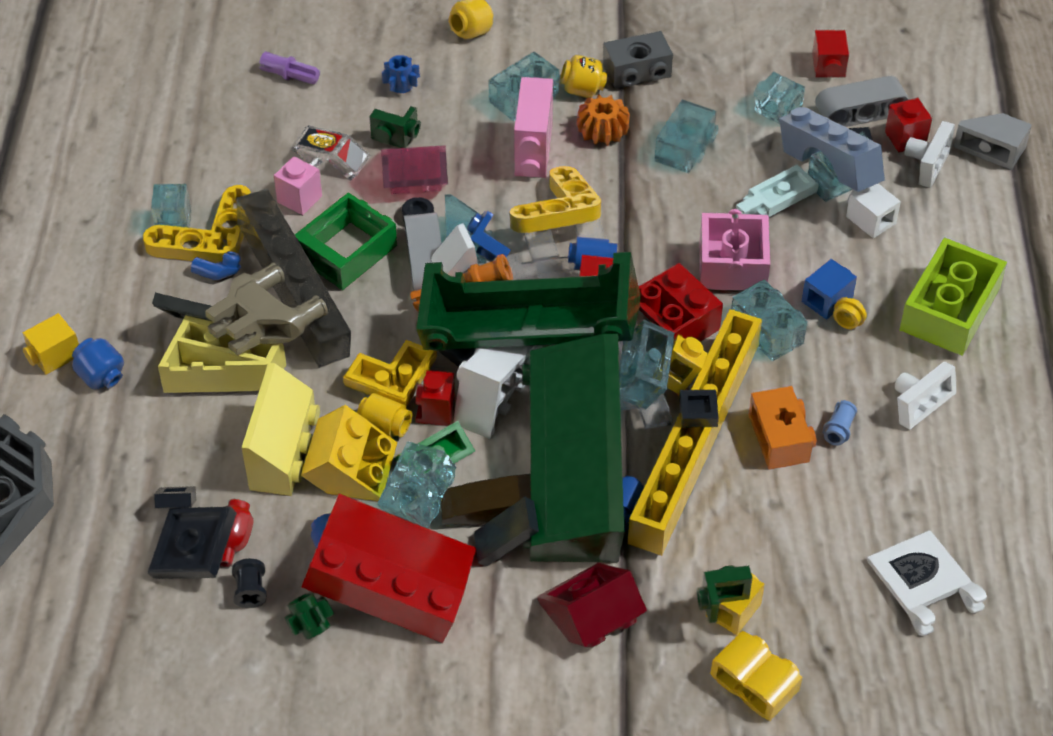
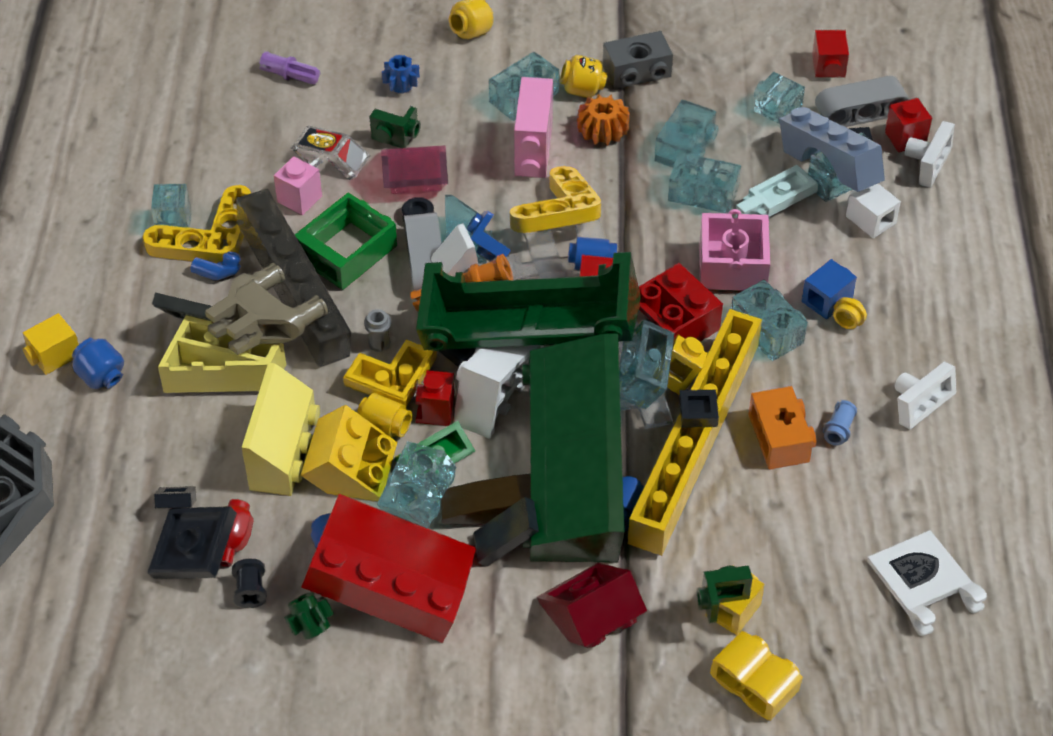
(378, 326): none -> light grey pin
(704, 183): none -> clear light blue brick
(953, 296): lime brick -> none
(993, 138): light grey slope -> none

